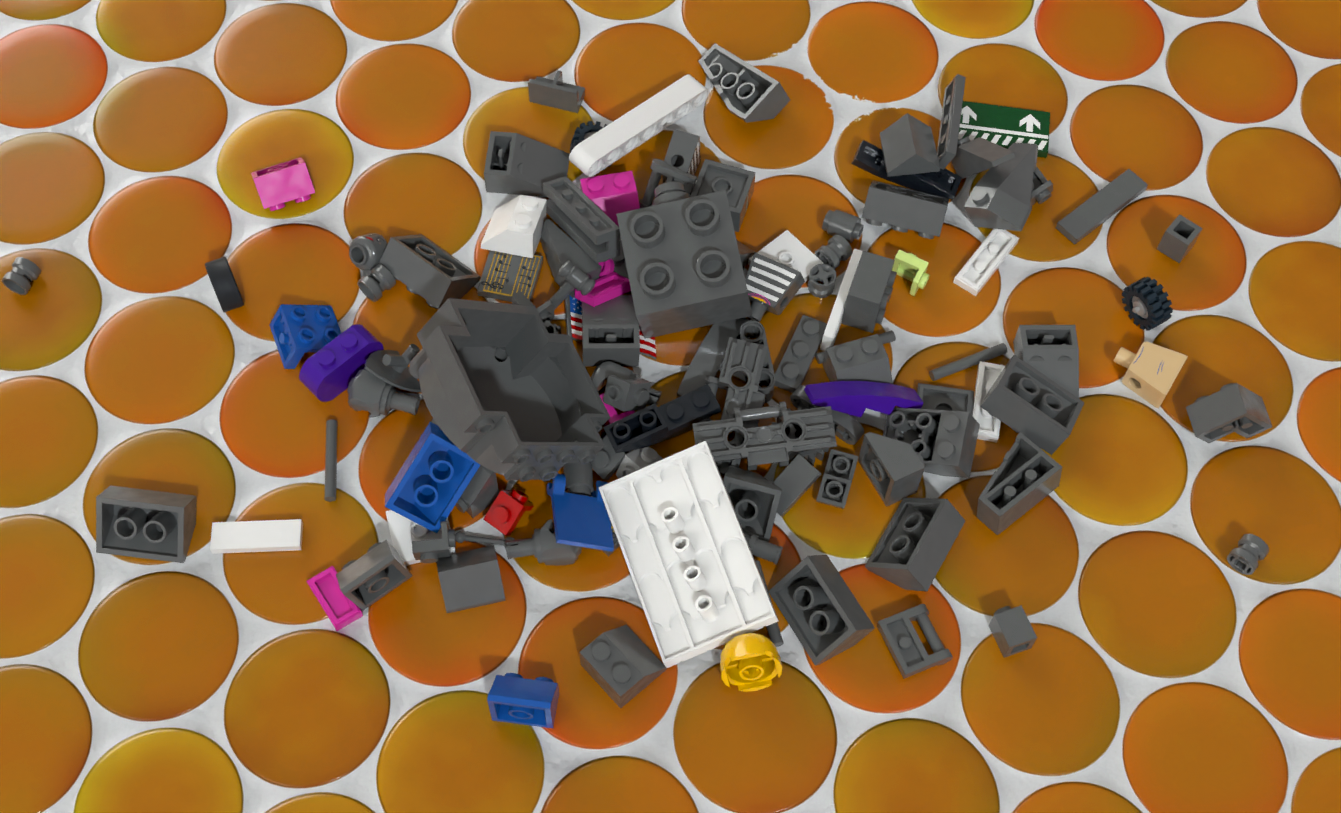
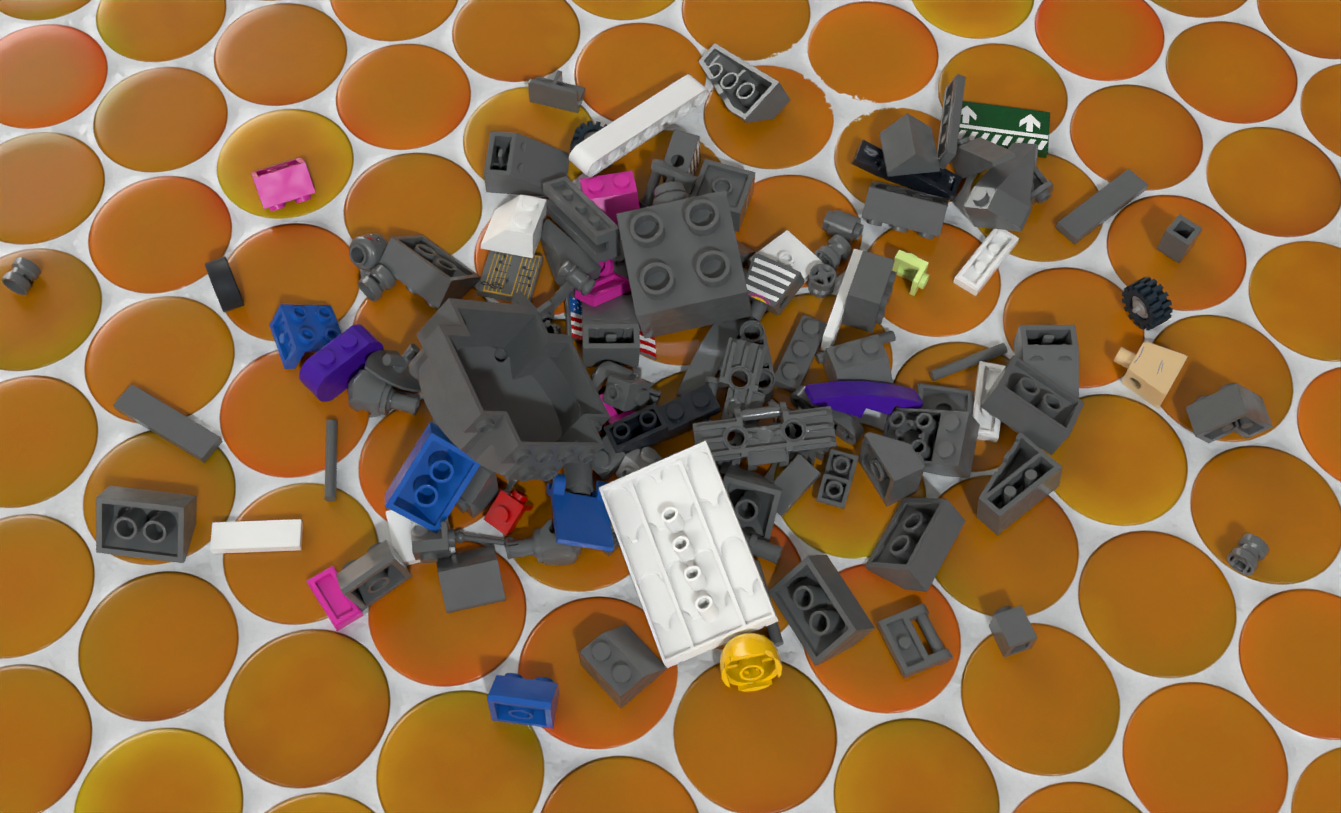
(168, 423): none -> dark grey tile

